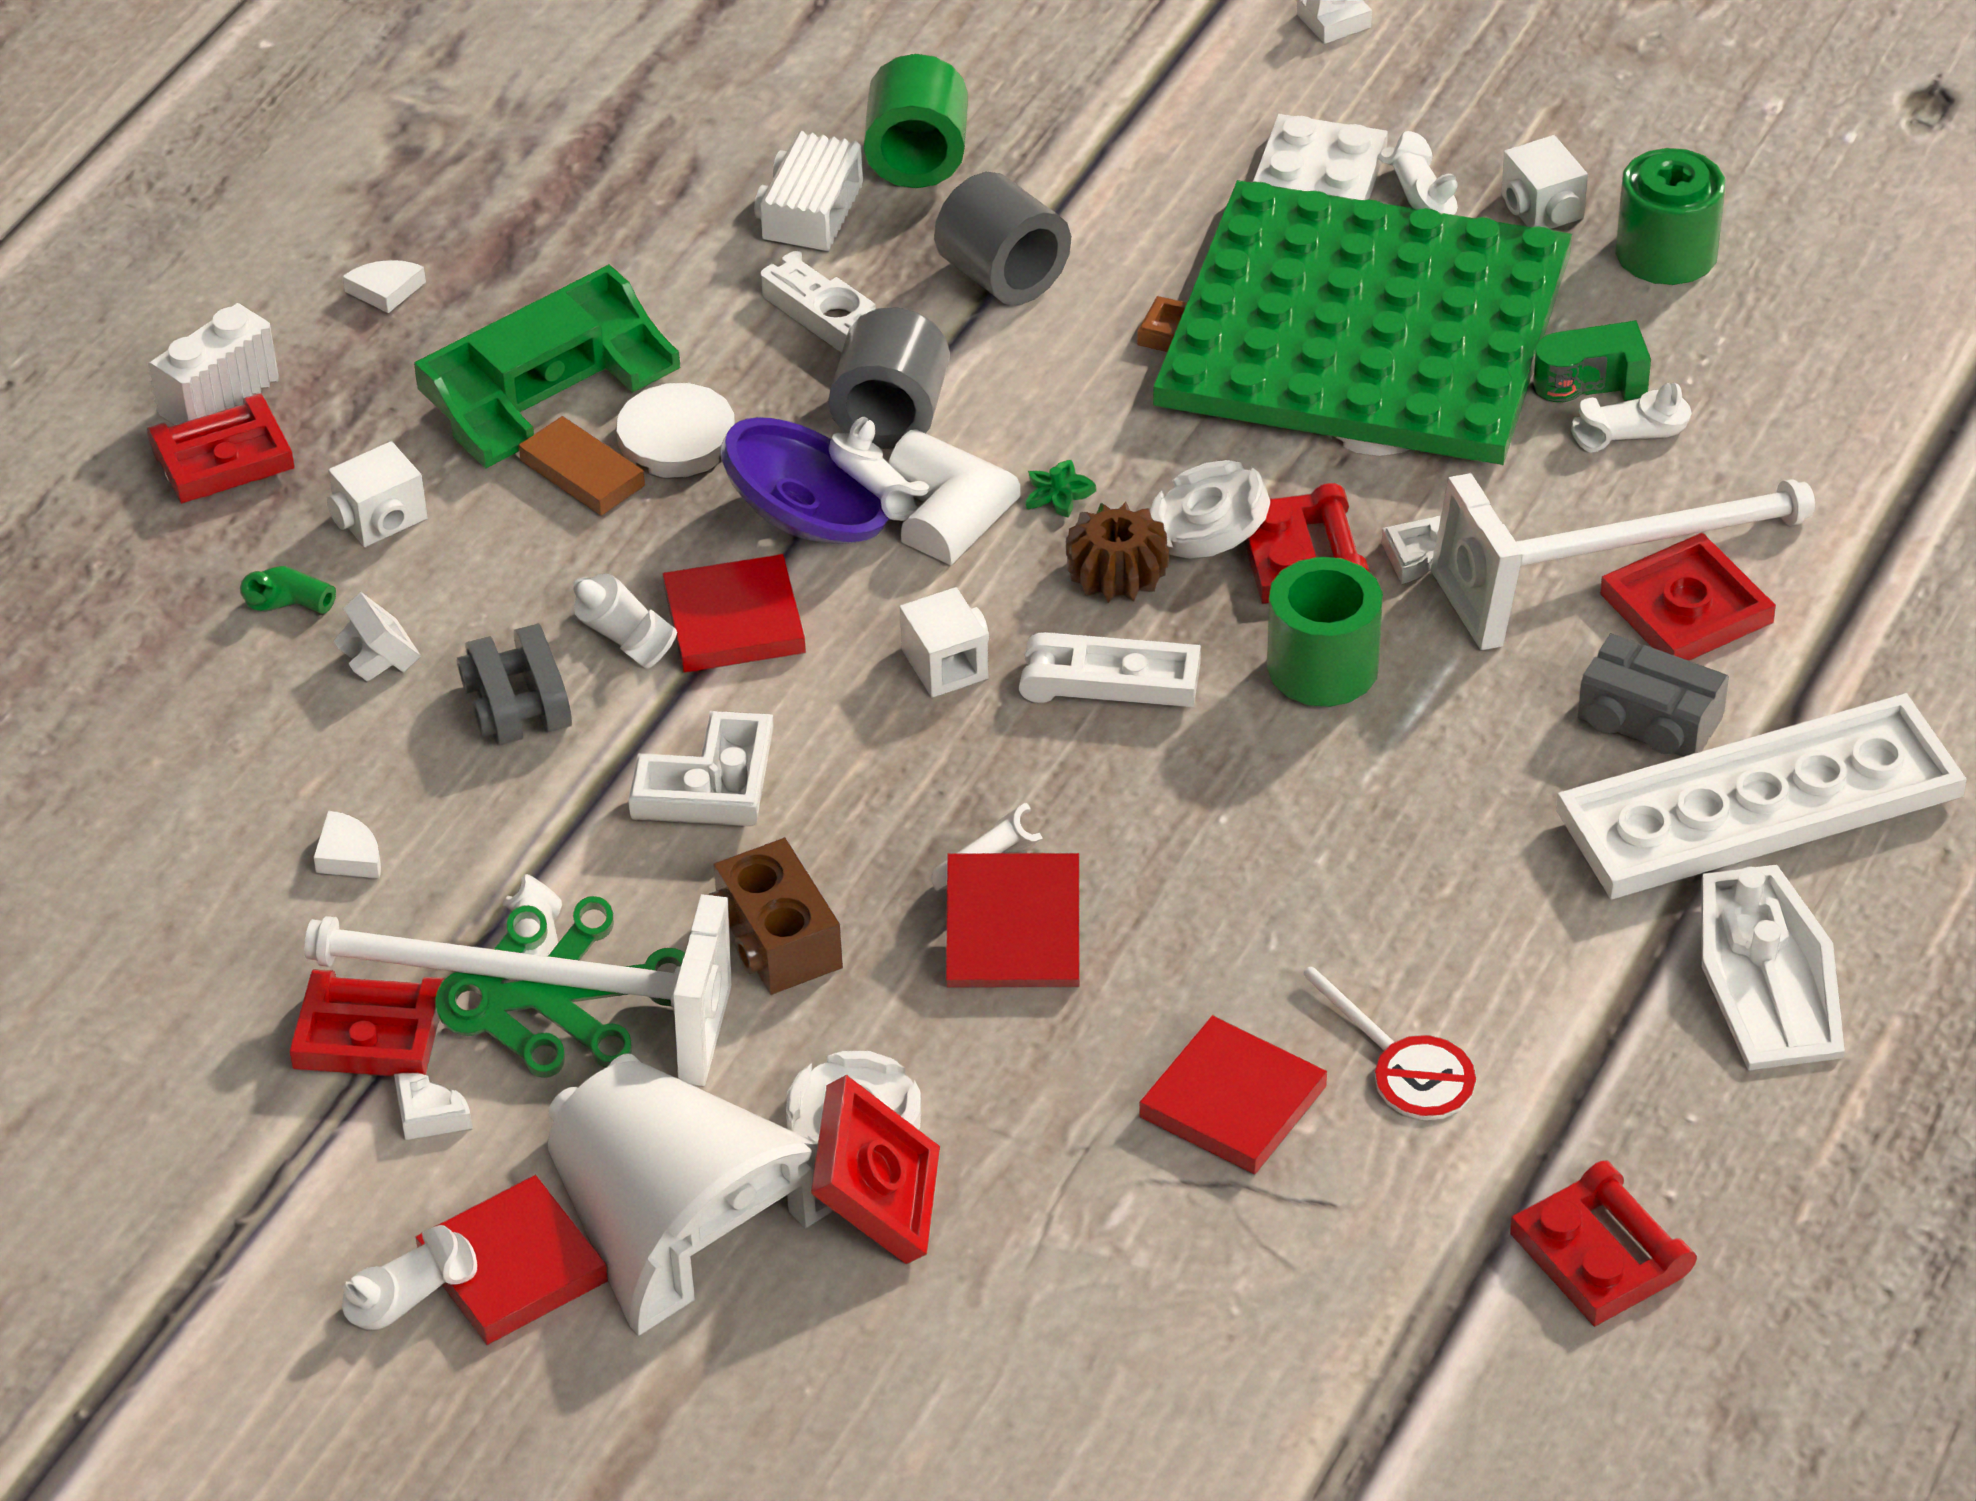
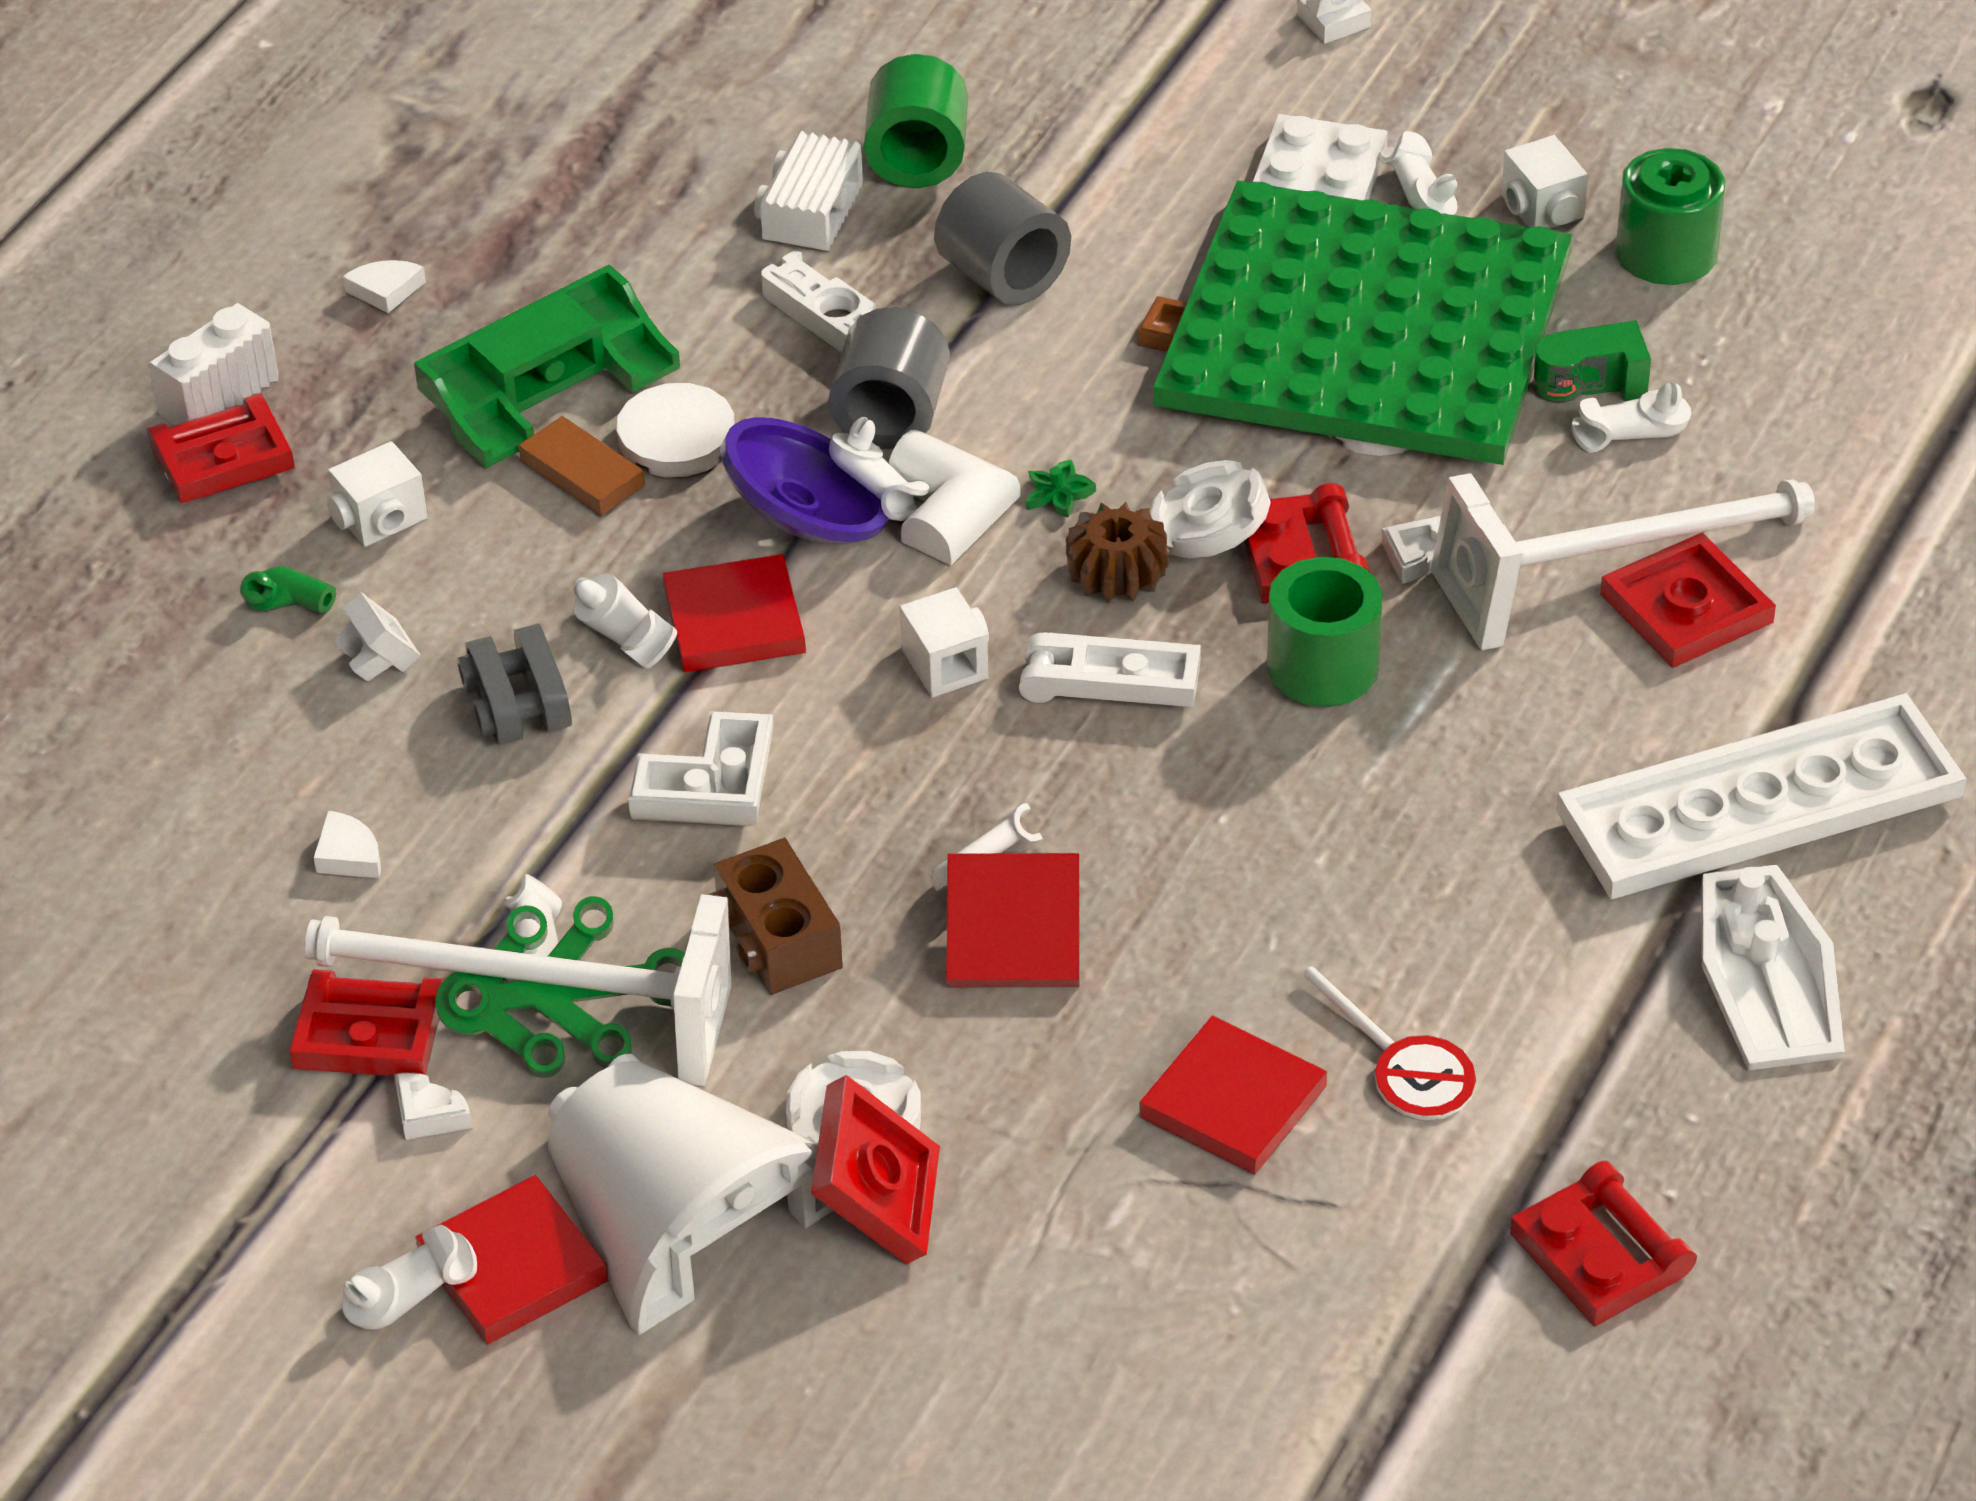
(1652, 697): dark grey brick -> none

